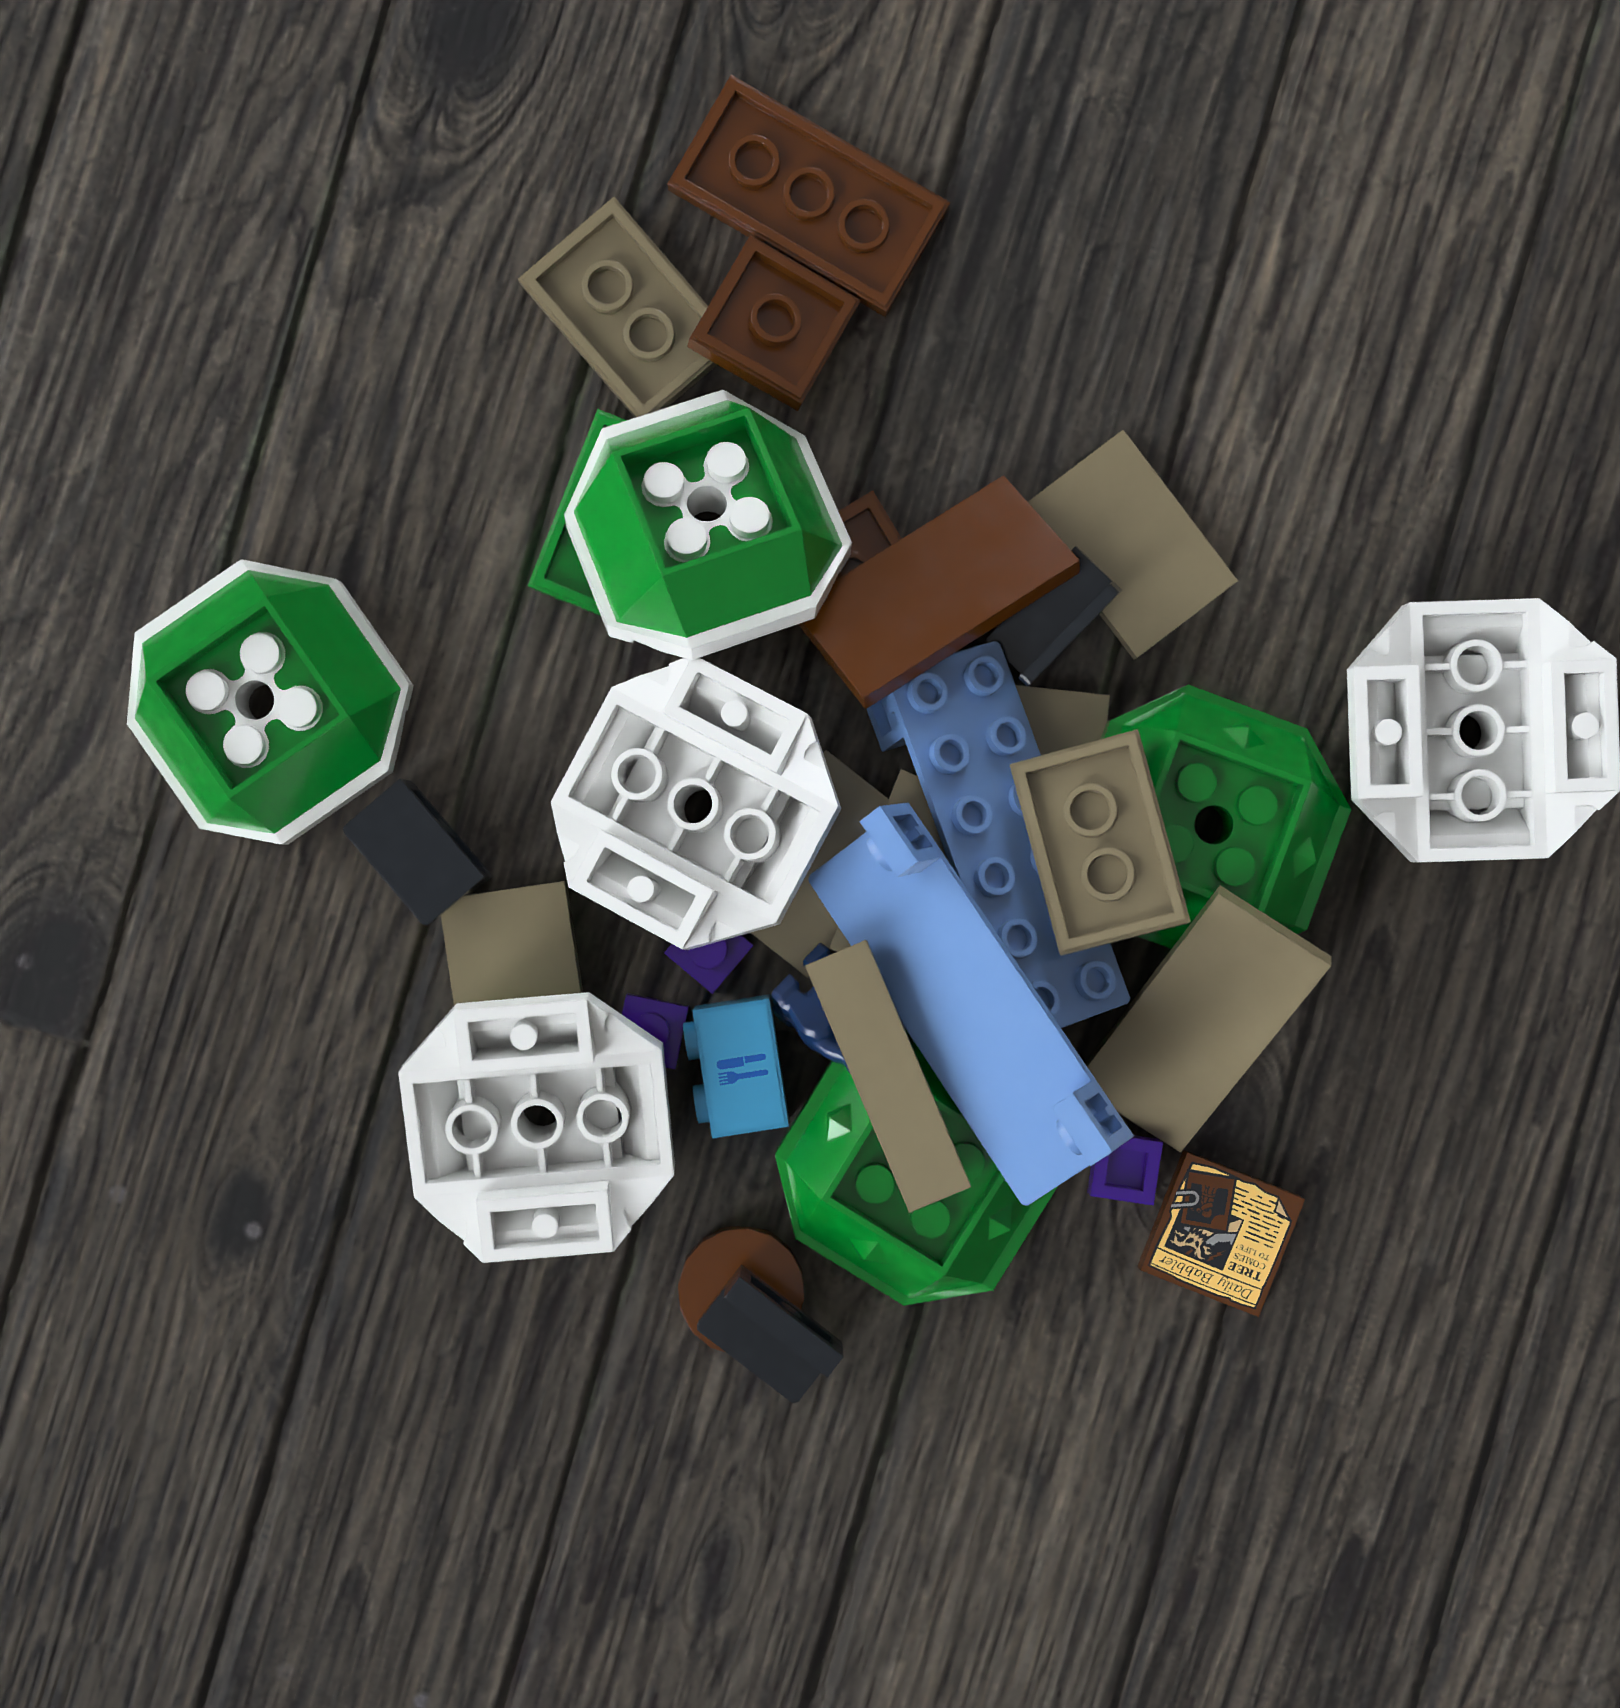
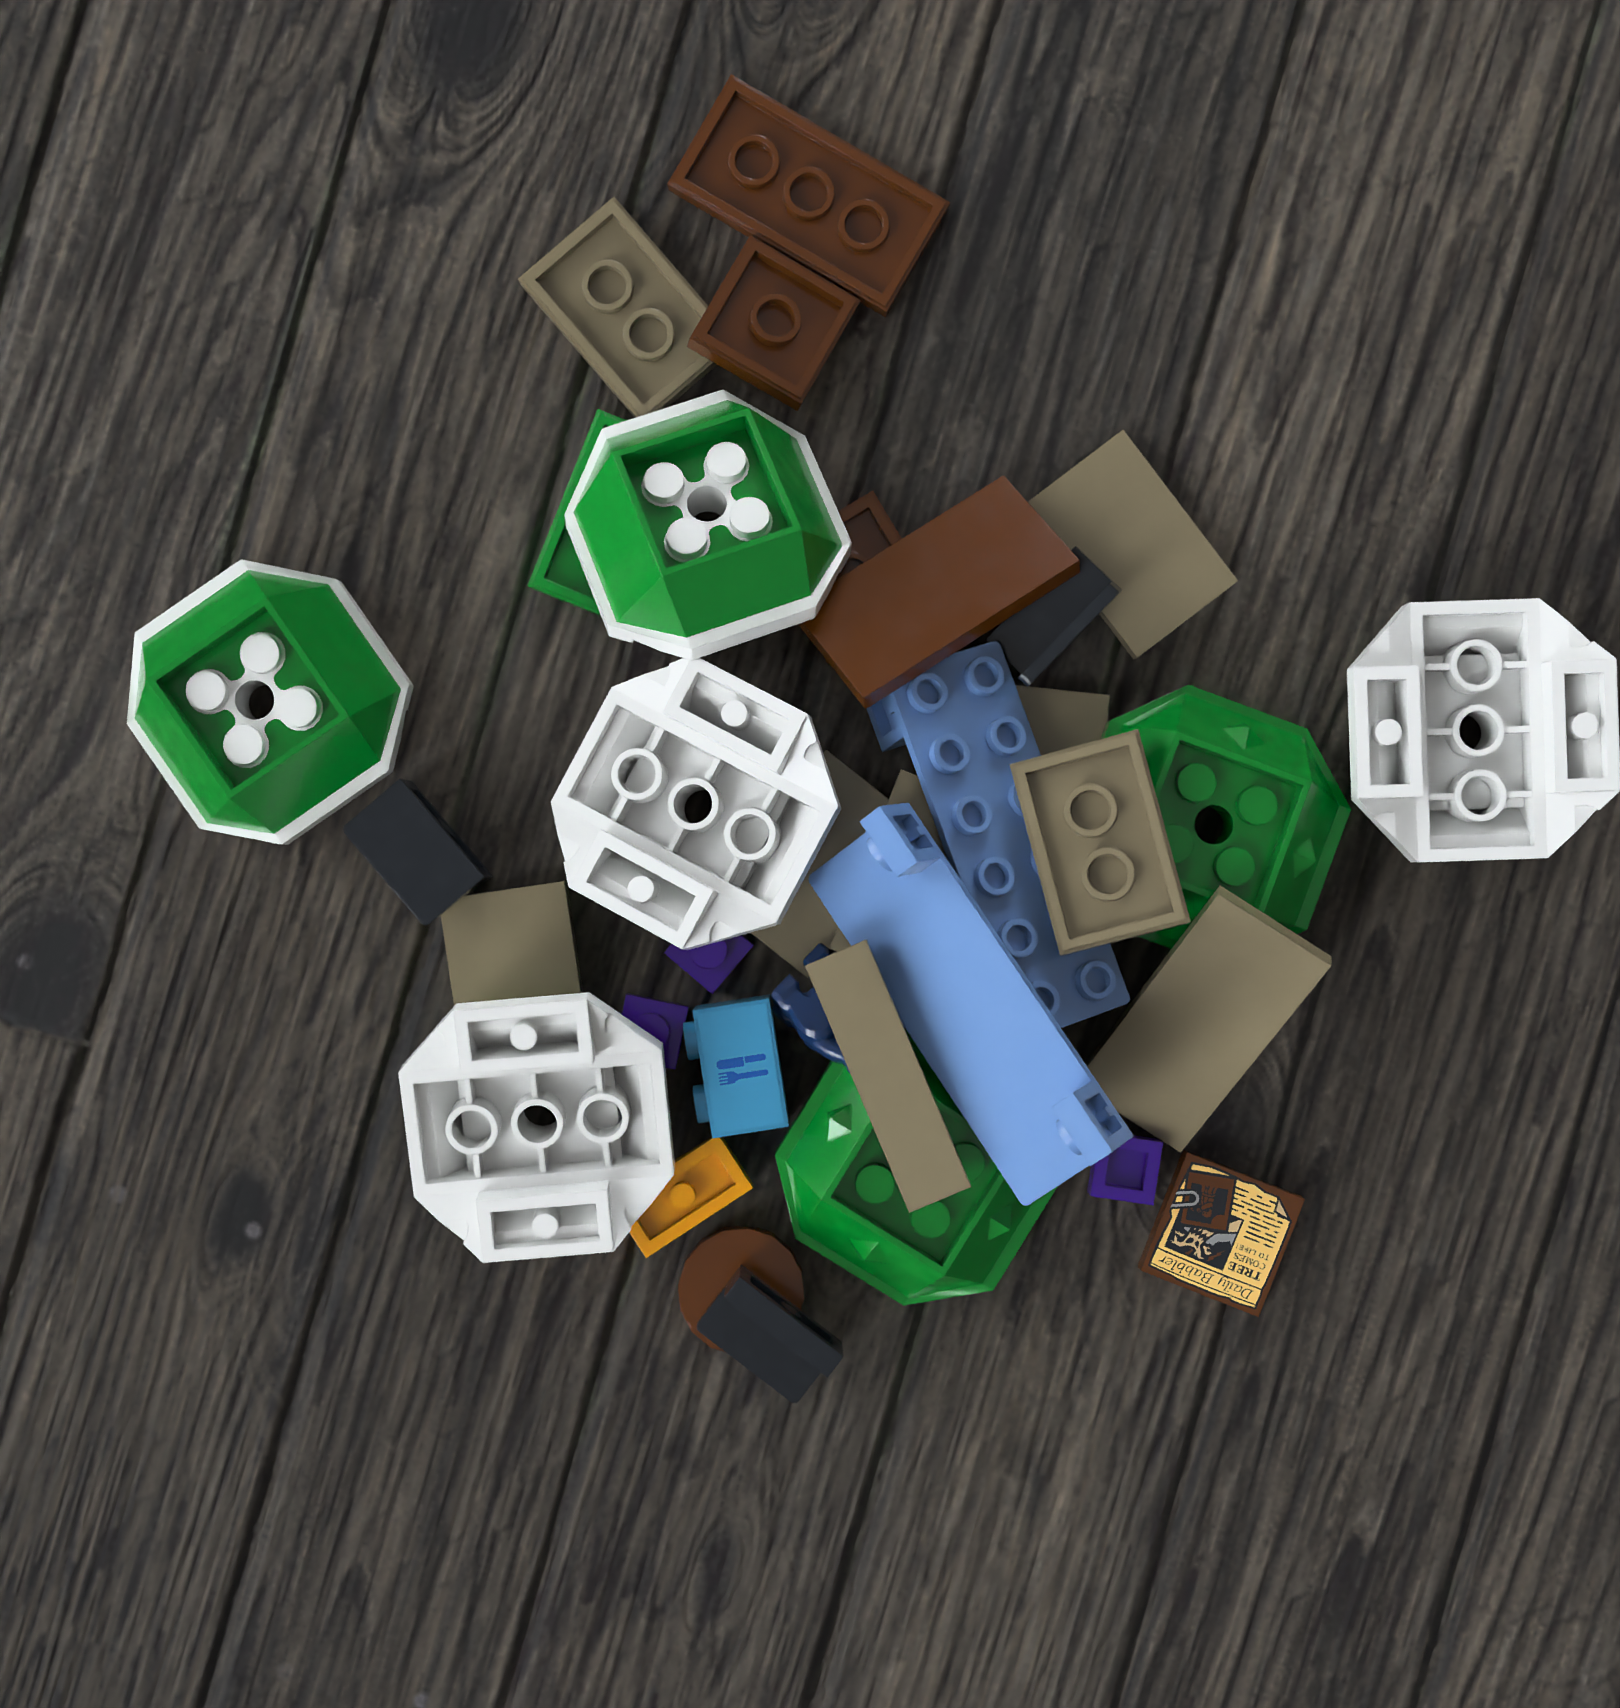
(701, 1186): none -> light orange plate

